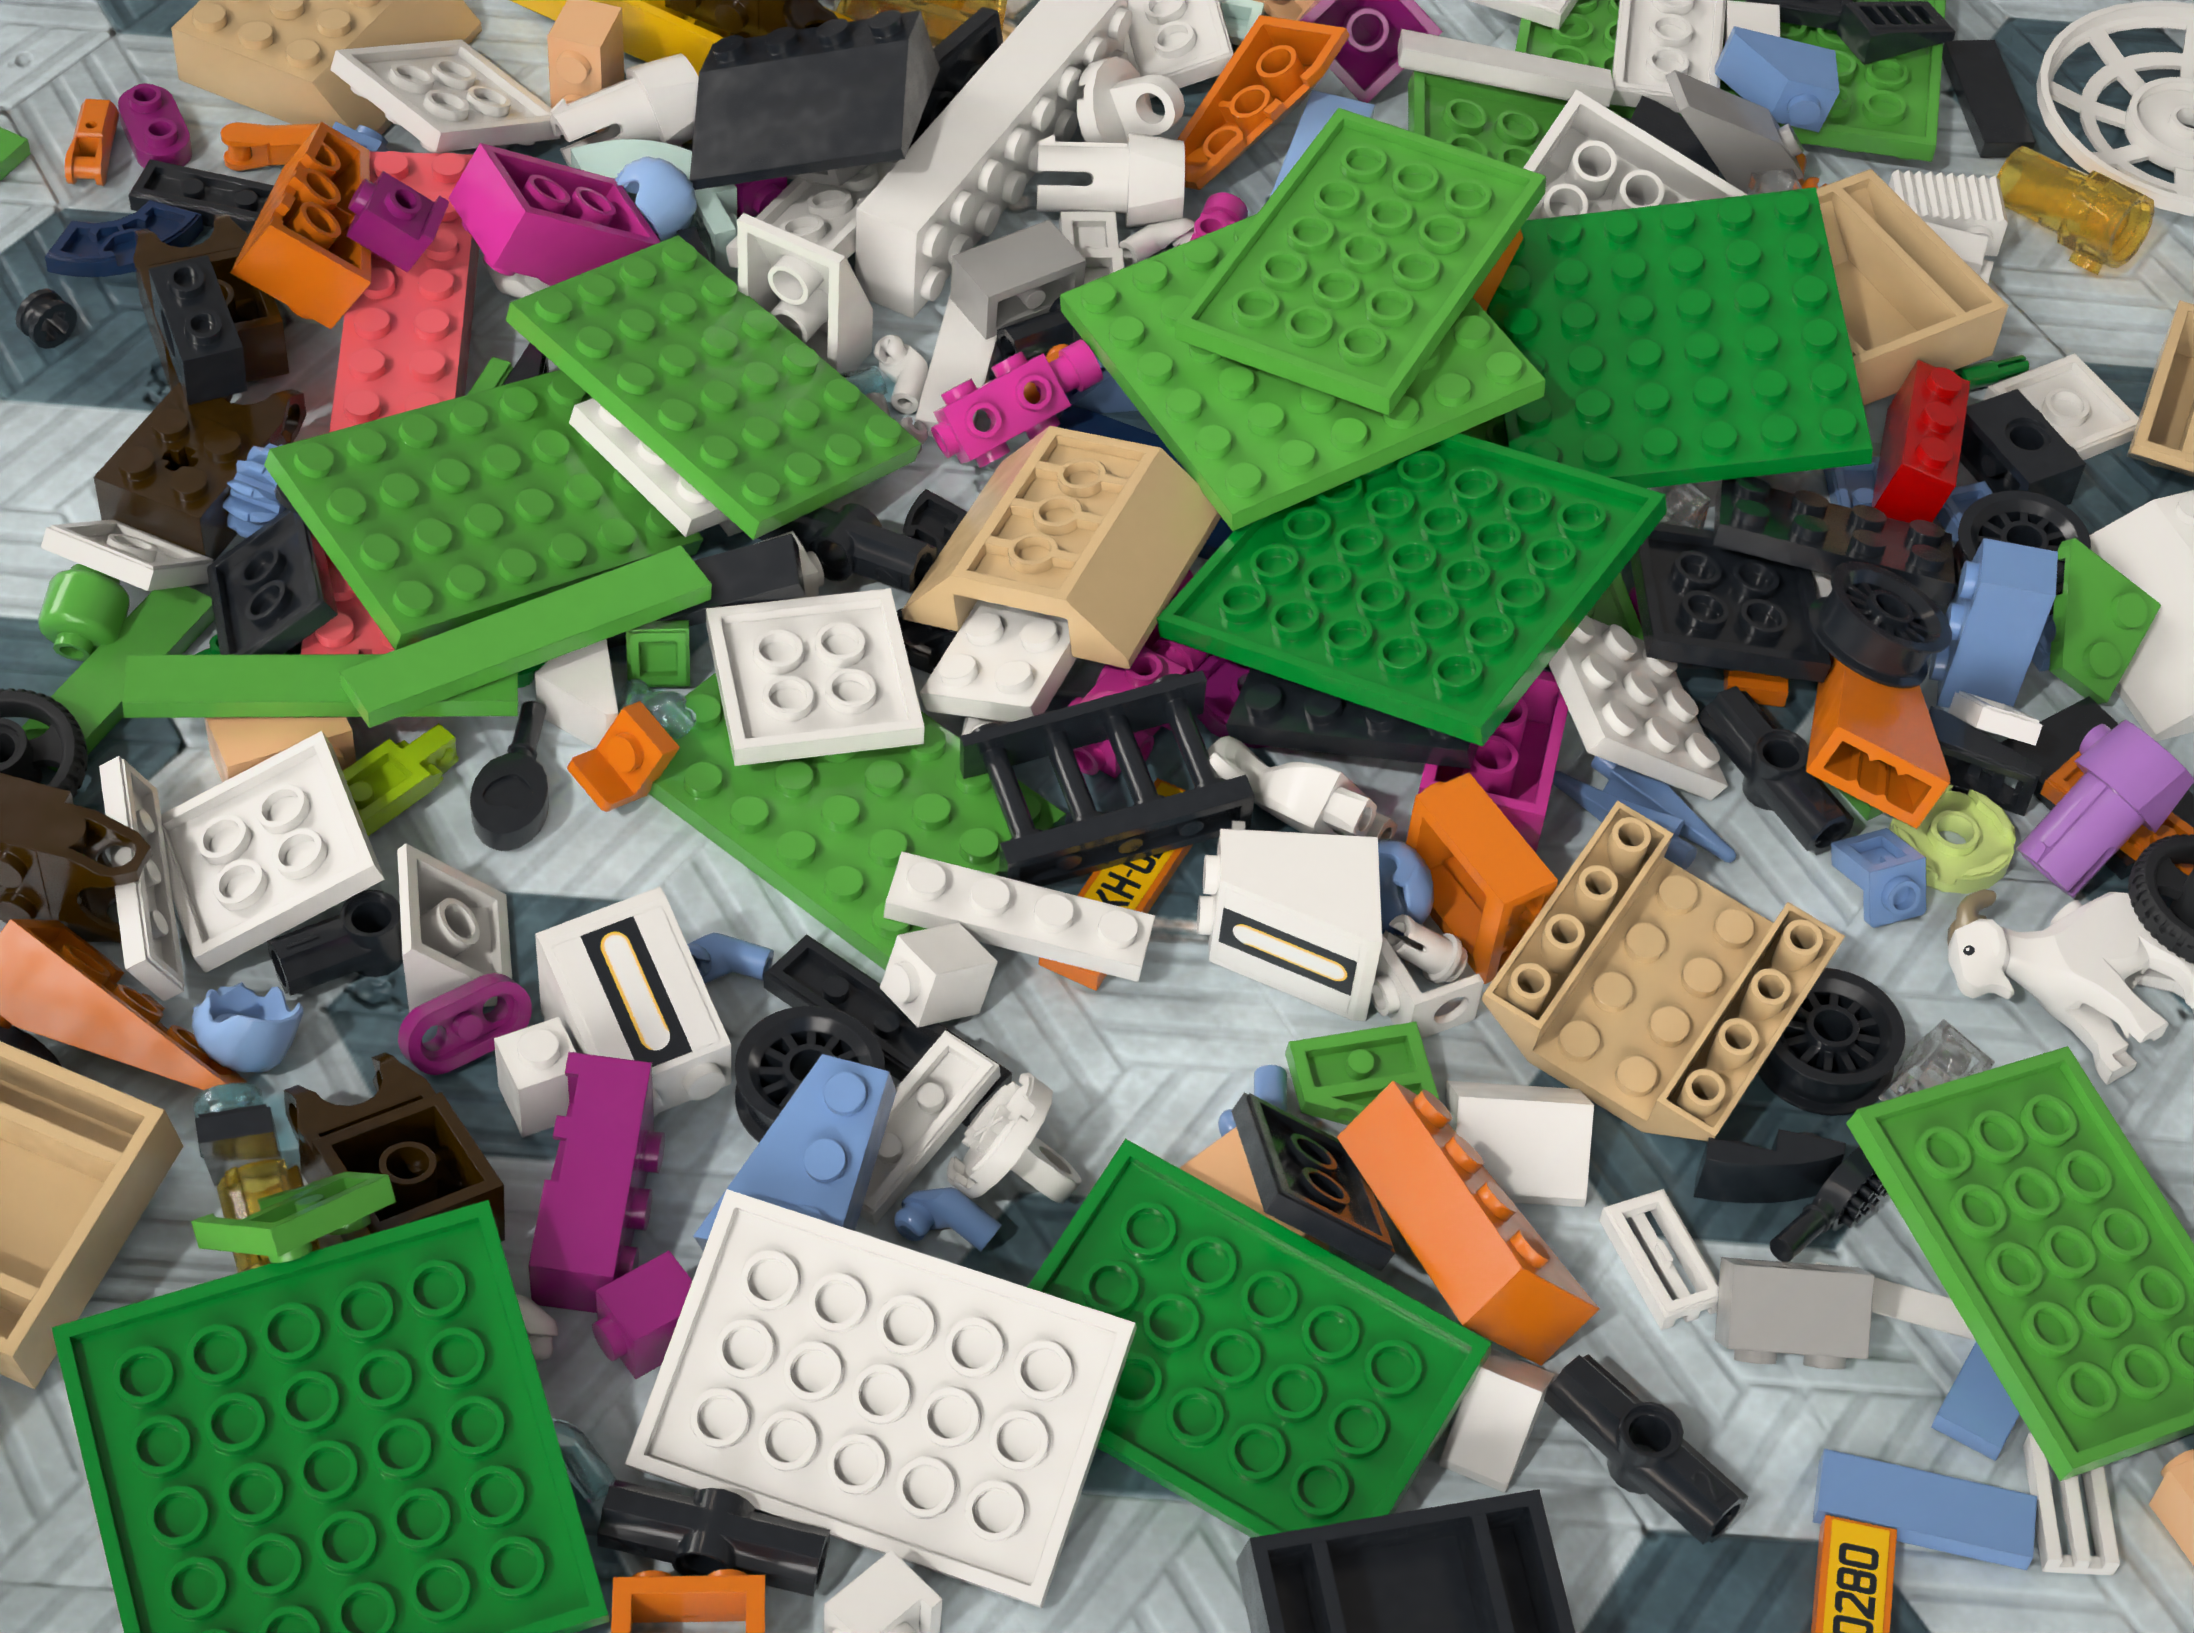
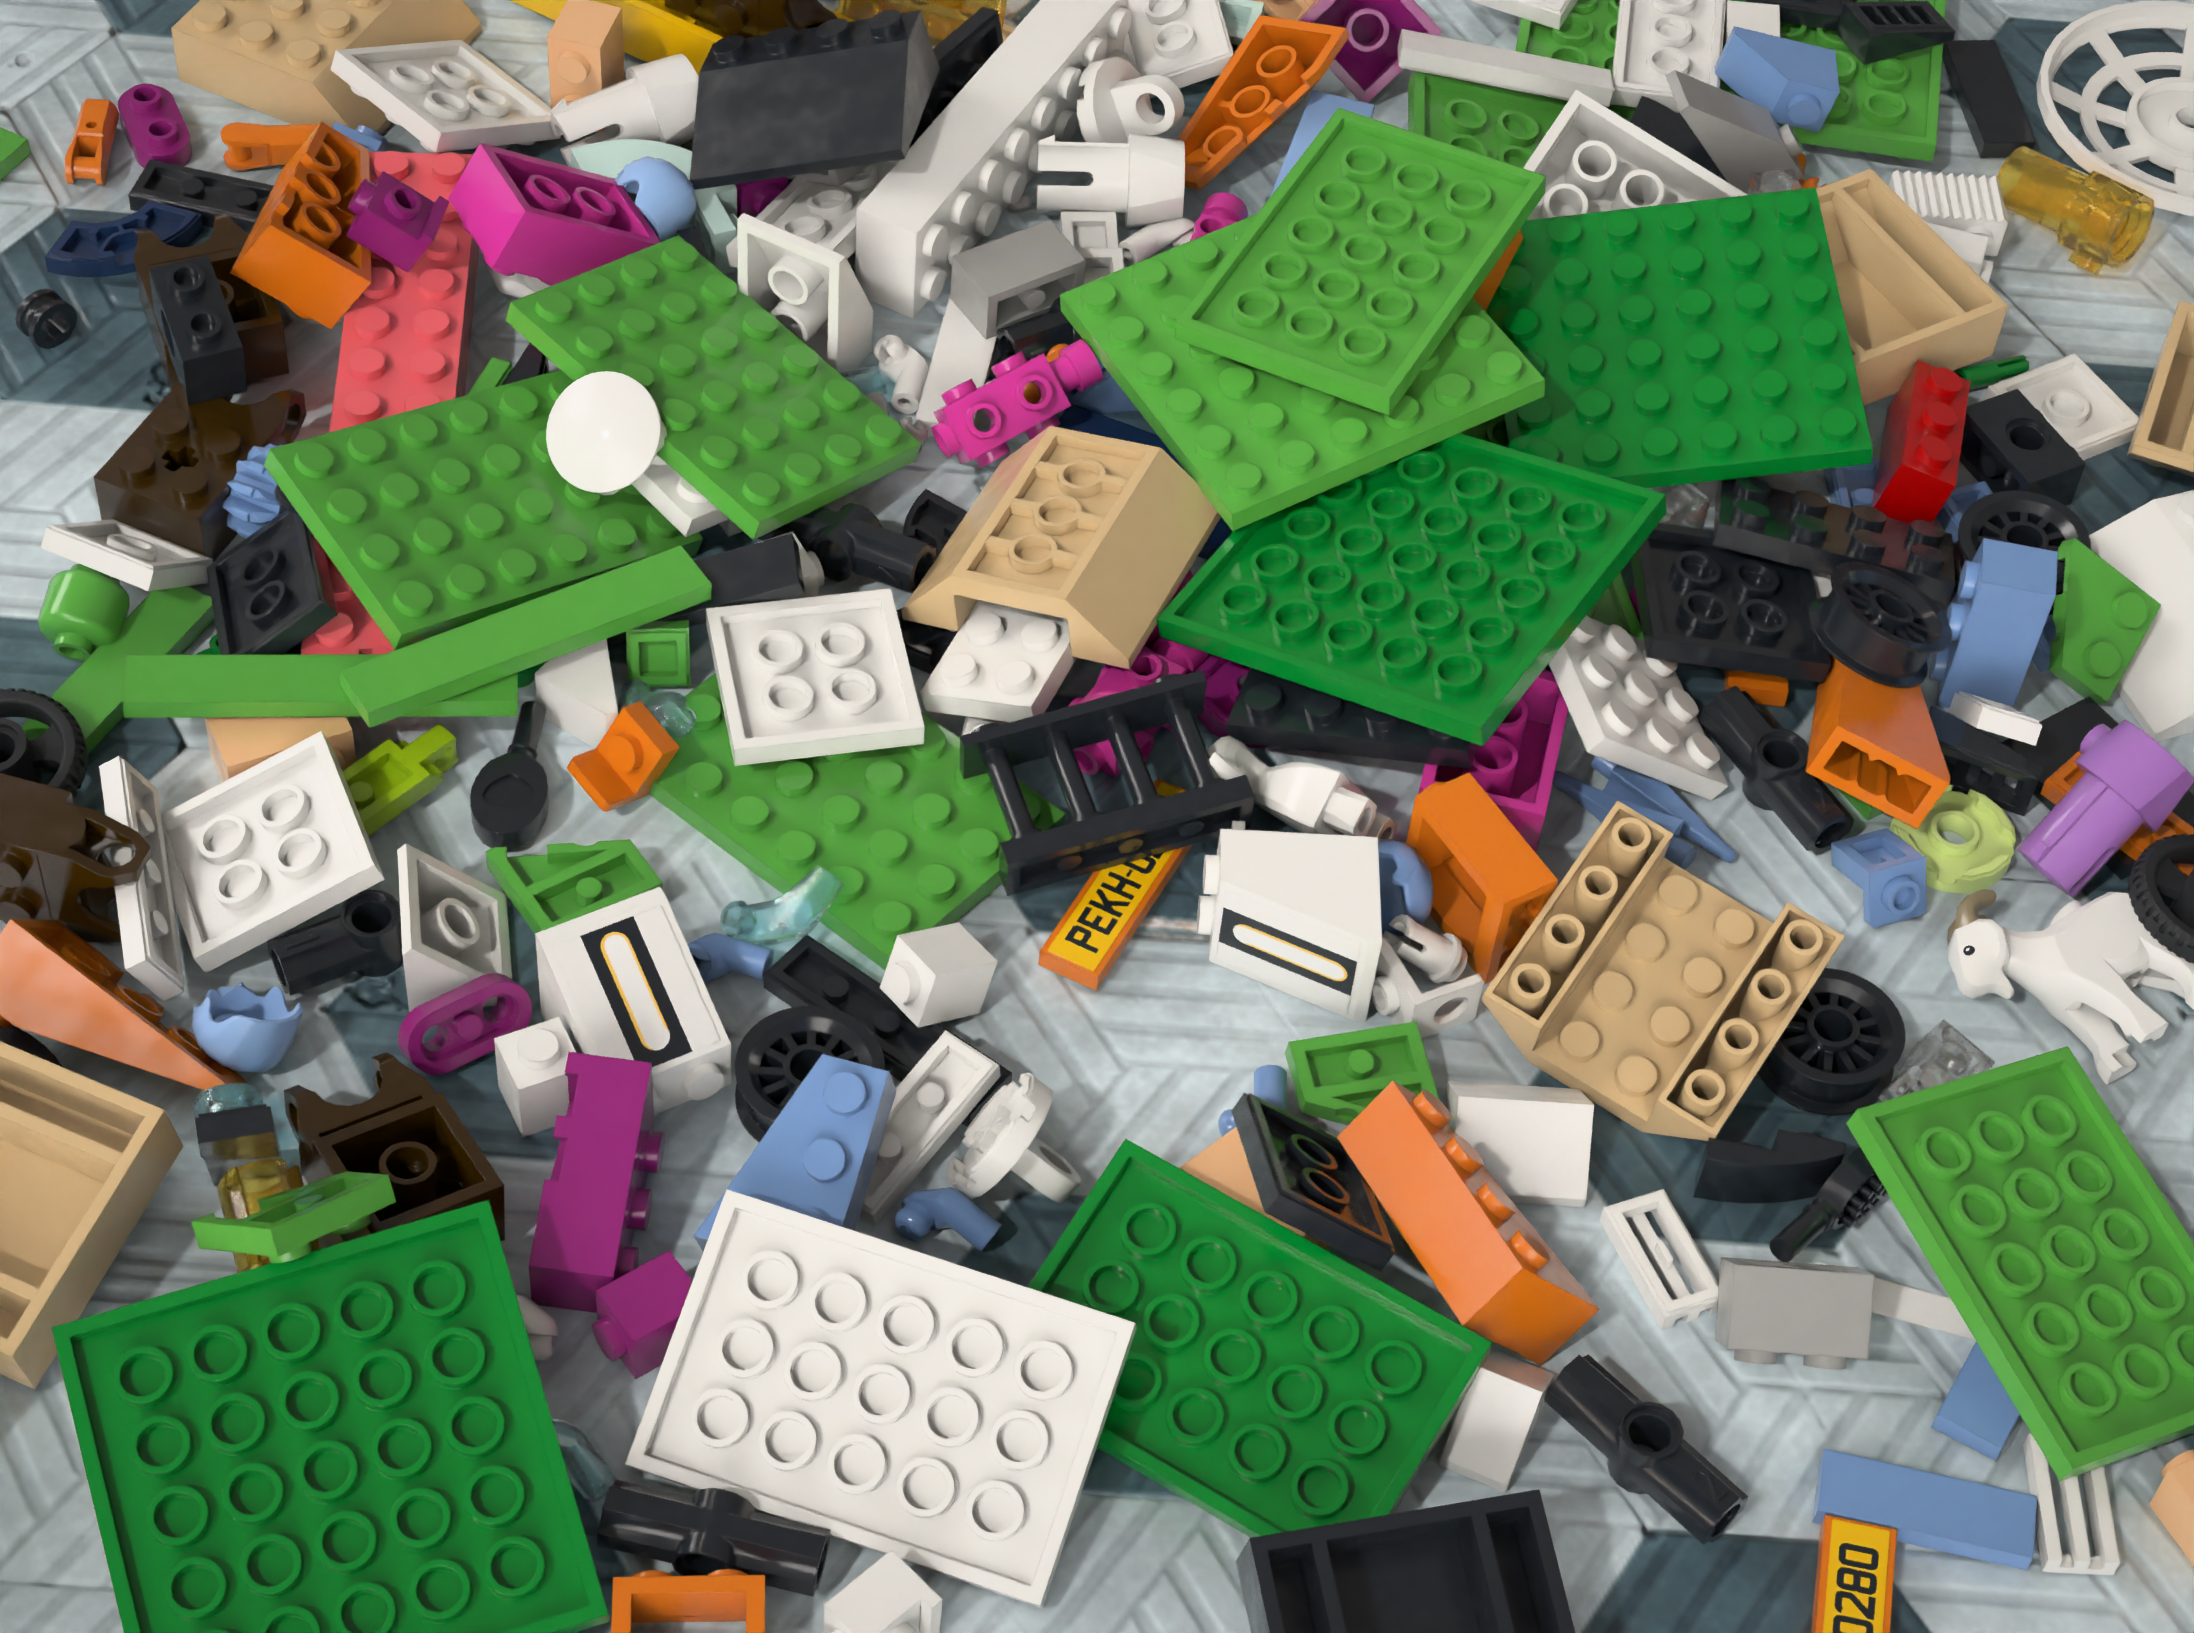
(571, 879): none -> bright green wing
(604, 432): none -> white dish
(785, 917): none -> clear light blue arm
(1020, 916): white plate -> none

